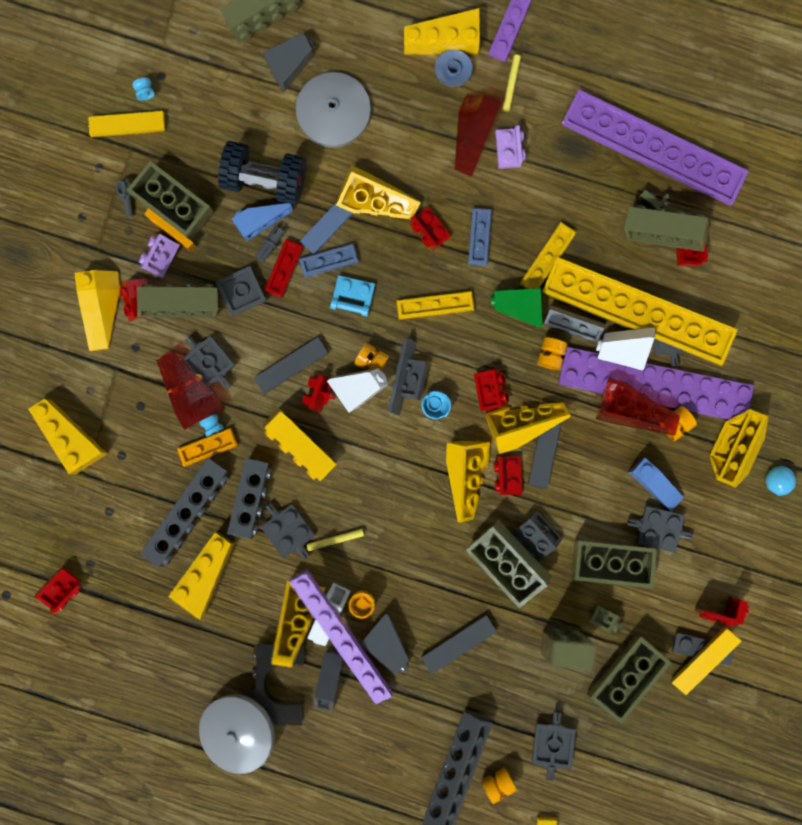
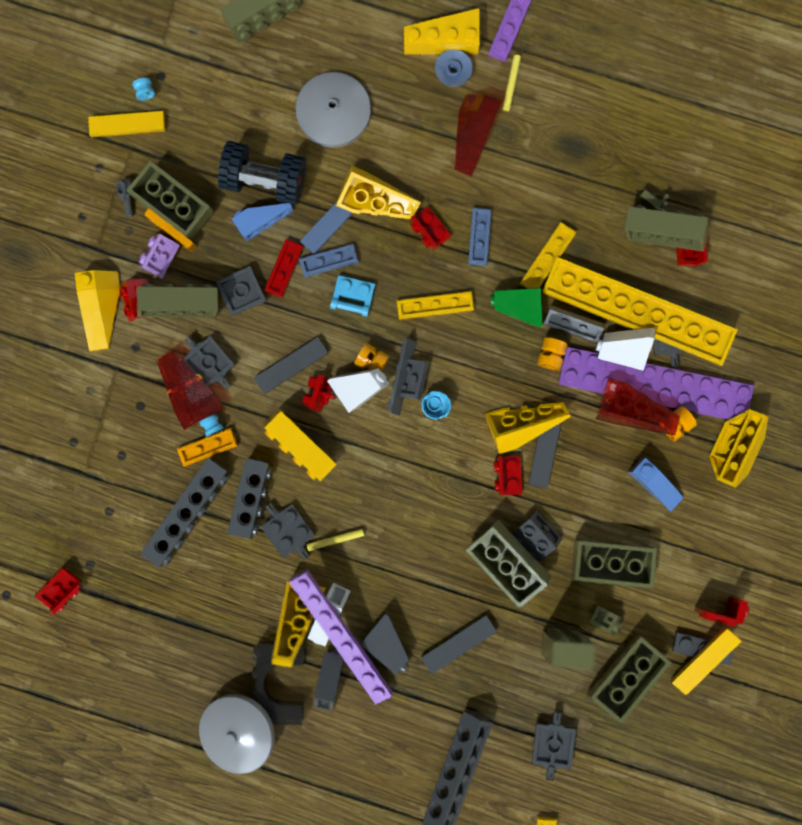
(66, 437): yellow wedge -> none
(200, 580): yellow wedge -> none
(269, 244): dark grey axle -> none
(289, 59): dark grey slope -> none
(362, 604): light orange wheel -> none
(465, 469): yellow wedge -> none
(491, 390): red bracket -> none
(498, 785): light orange wheel -> none
(509, 147): lavender bracket -> none
(655, 147): medium lavender plate -> none
(660, 529): dark grey plate -> none
(780, 480): medium azure hair -> none

